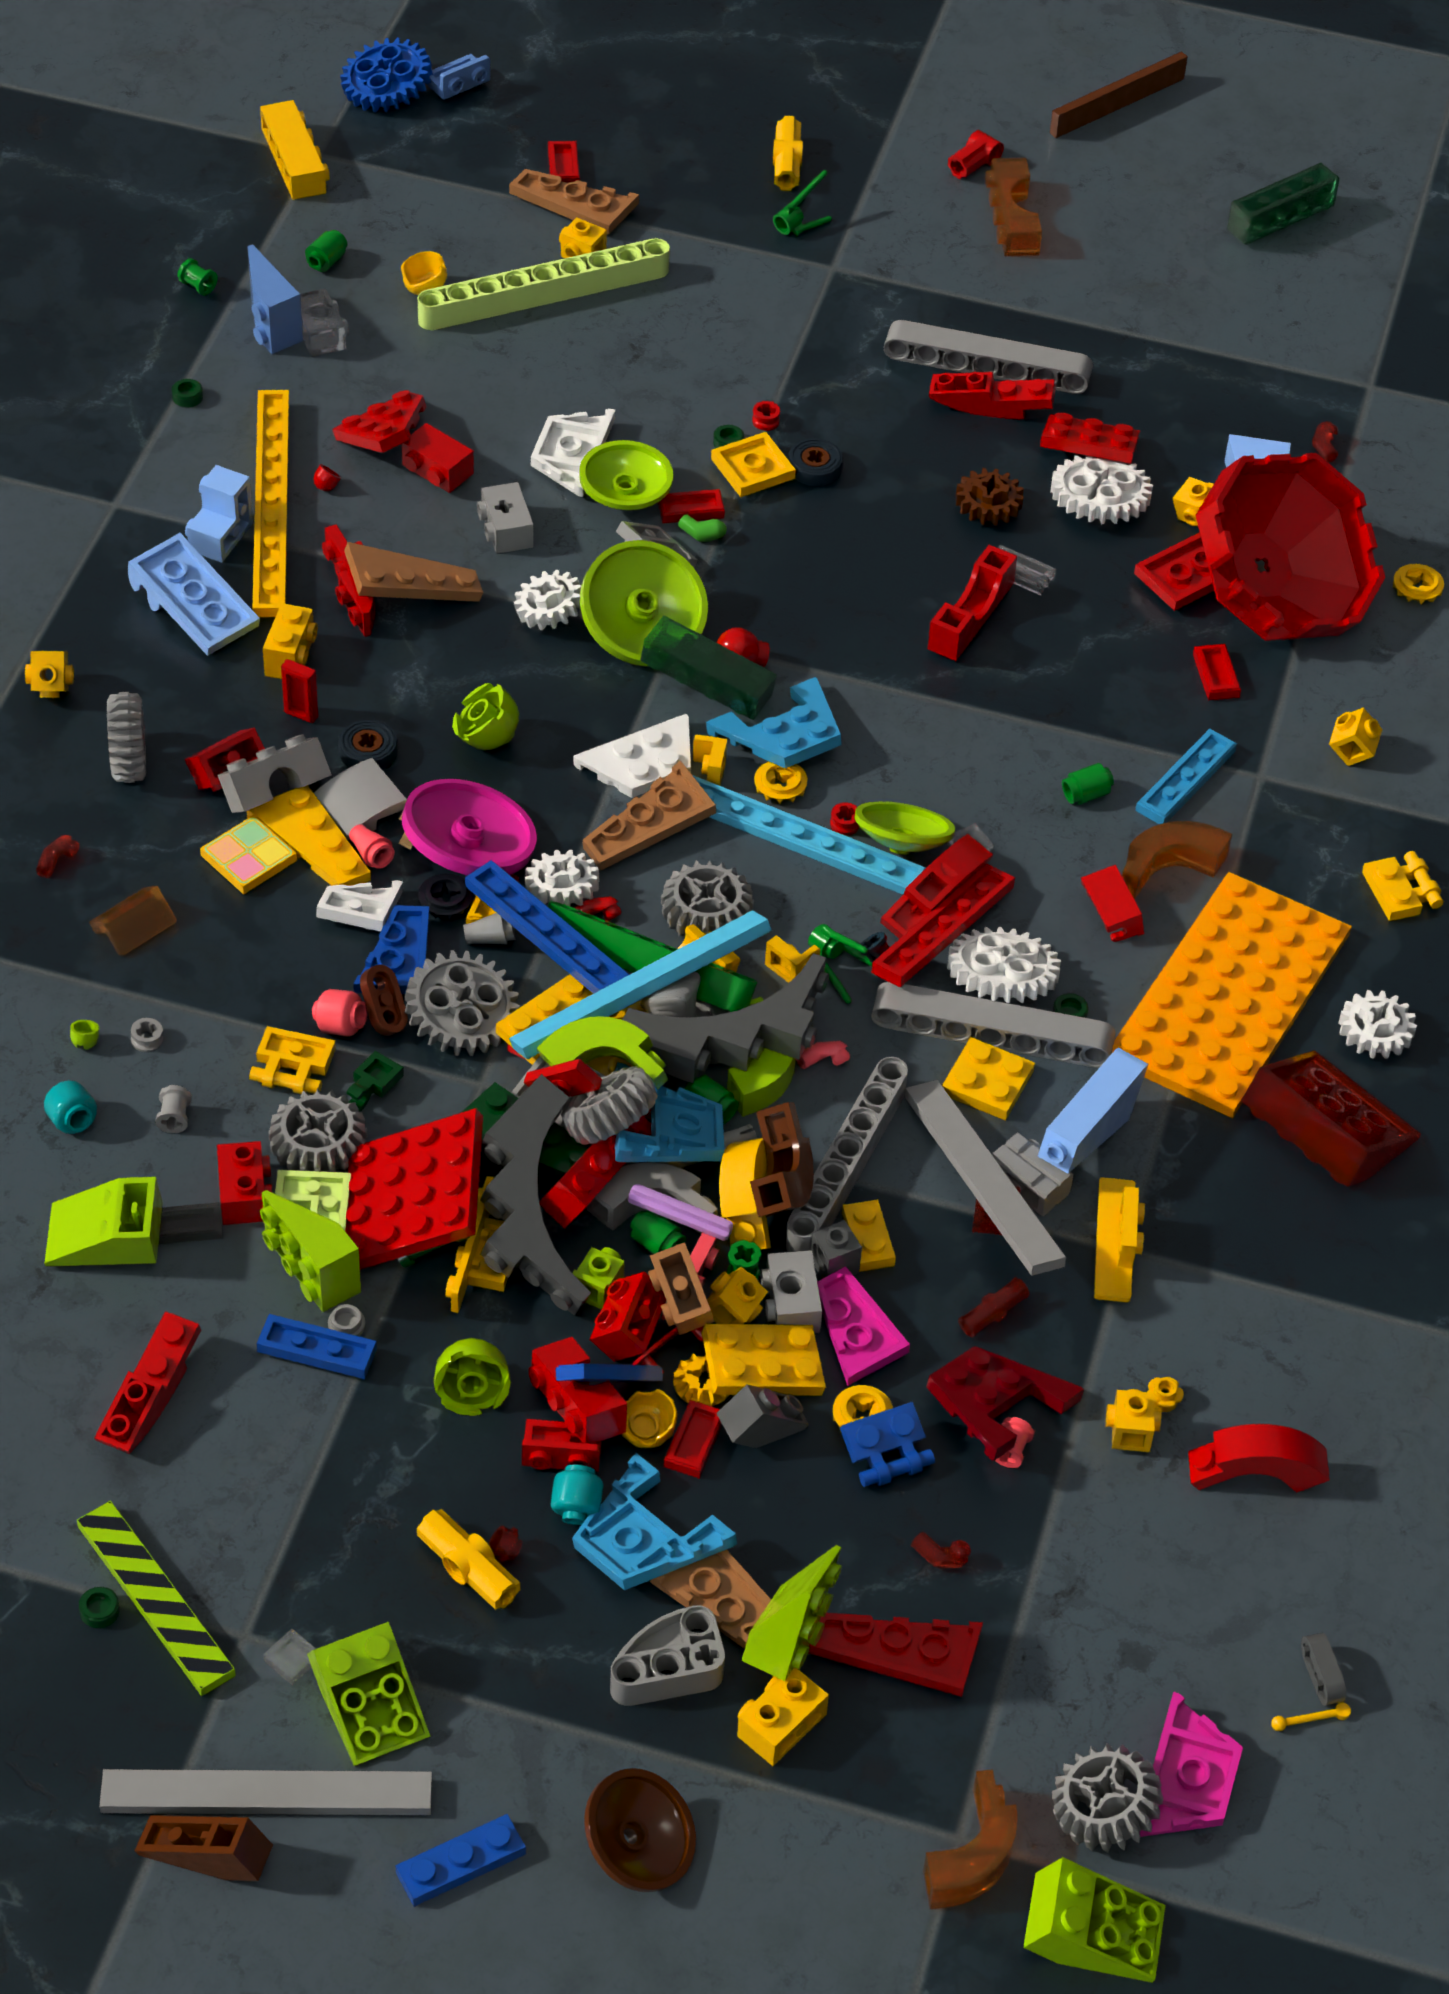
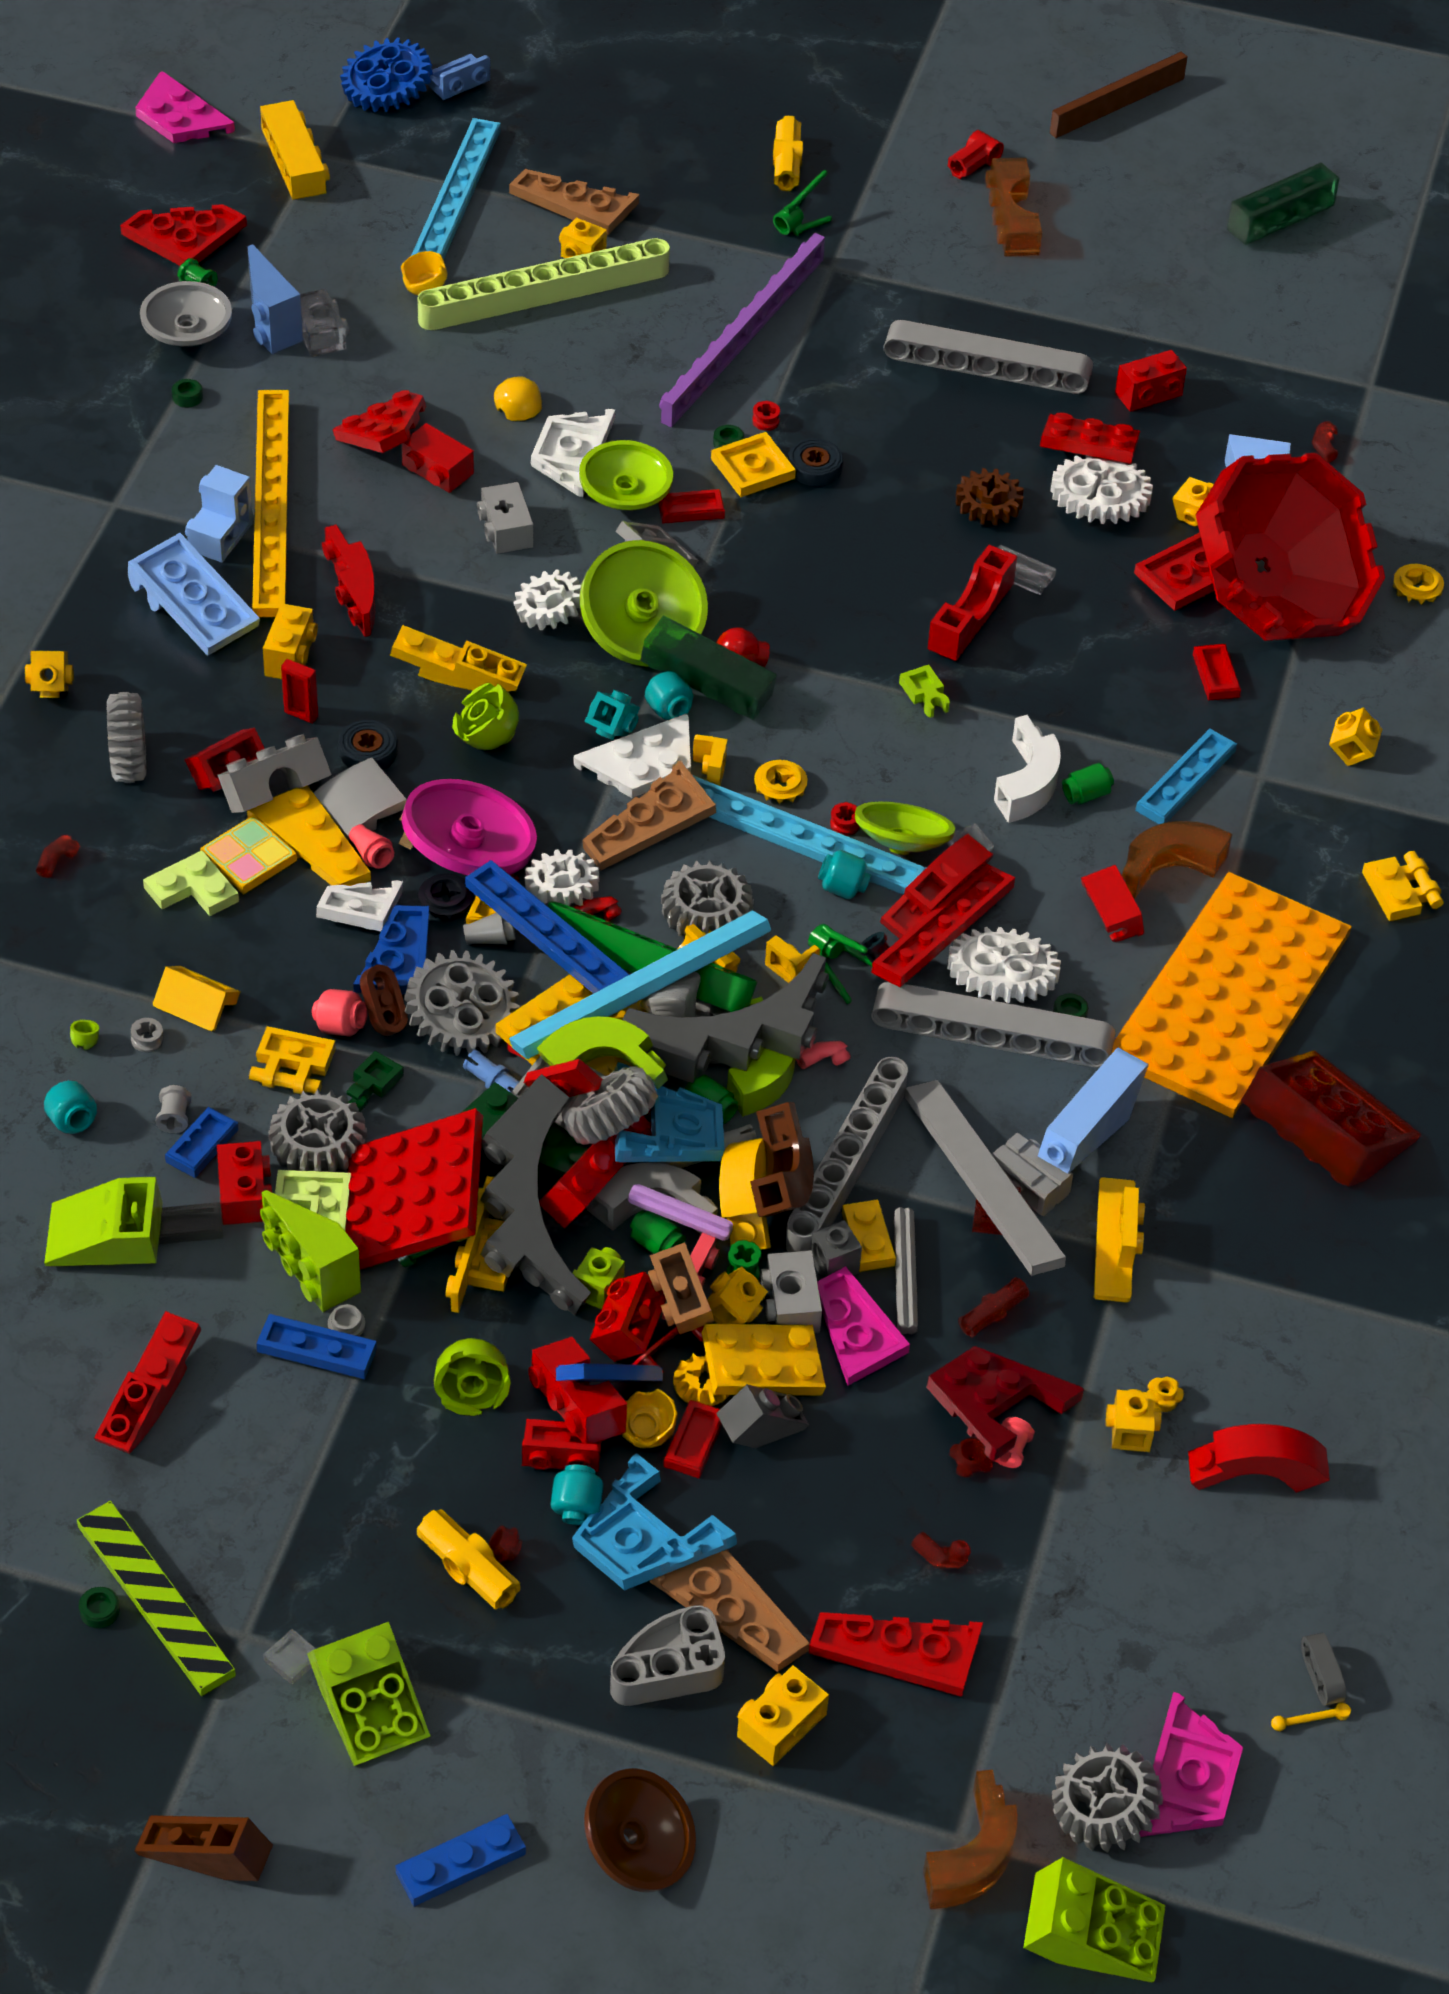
(135, 919): clear orange panel -> none
(179, 112): none -> dark pink wing
(184, 231): none -> red plate
(186, 313): none -> light grey dish
(193, 877): none -> yellowish green plate
(193, 996): none -> yellow panel
(200, 1142): none -> blue plate
(266, 1792): light grey tile -> none
(326, 250): green brick -> none
(326, 478): red hinge -> none
(405, 576): medium nougat wing -> none
(454, 665): none -> yellow slope
(458, 187): none -> medium azure tile
(490, 1072): none -> medium blue pin
(518, 398): none -> yellow hair
(564, 160): red tile -> none
(613, 714): none -> teal brick
(669, 695): none -> teal head
(704, 530): bright green arm -> none
(742, 330): none -> medium lavender plate
(789, 736): dark azure wing -> none
(792, 1618): lime slope -> none
(844, 874): none -> teal head
(861, 1398): yellow gear -> none
(883, 1433): blue plate -> none
(905, 1271): none -> light grey axle
(925, 687): none -> lime plate
(970, 1448): none -> clear red plate
(983, 396): red slope -> none
(988, 1078): yellow plate -> none
(1032, 787): none -> white arch
(1150, 380): none -> red brick
(1377, 1024): white gear -> none

